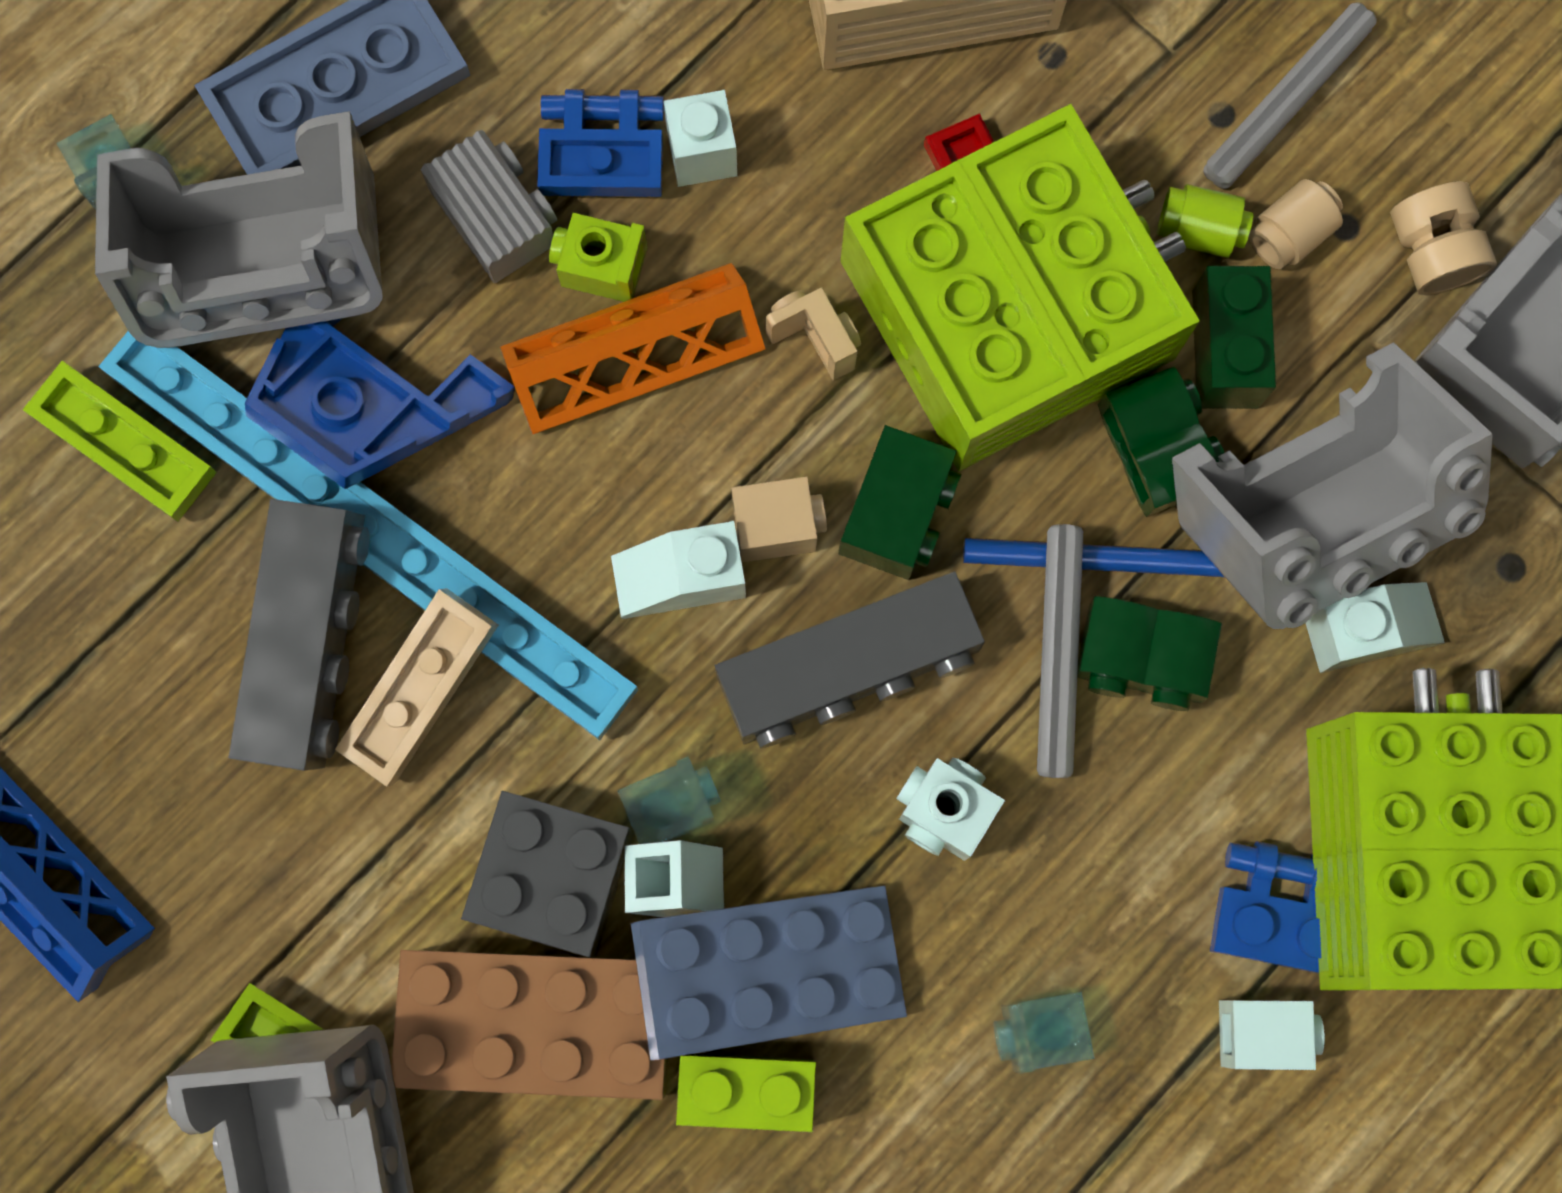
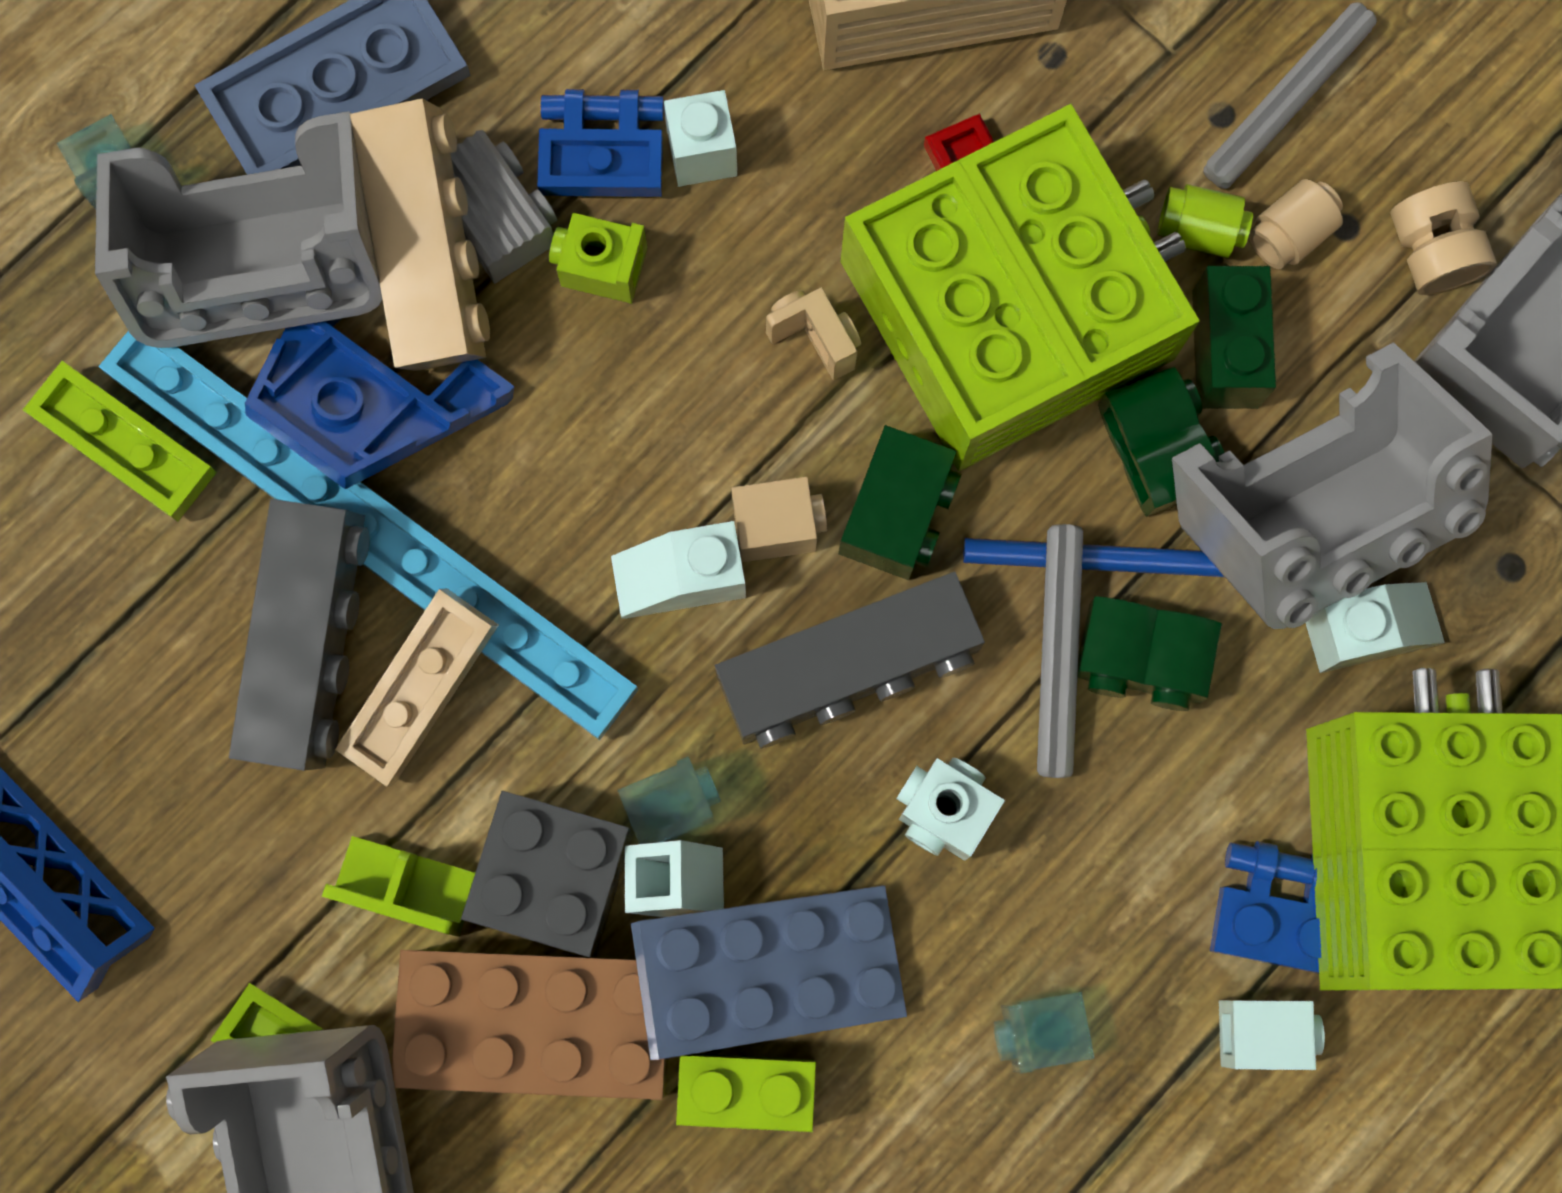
(402, 886): none -> lime panel
(420, 235): none -> tan brick
(623, 328): orange fence -> none

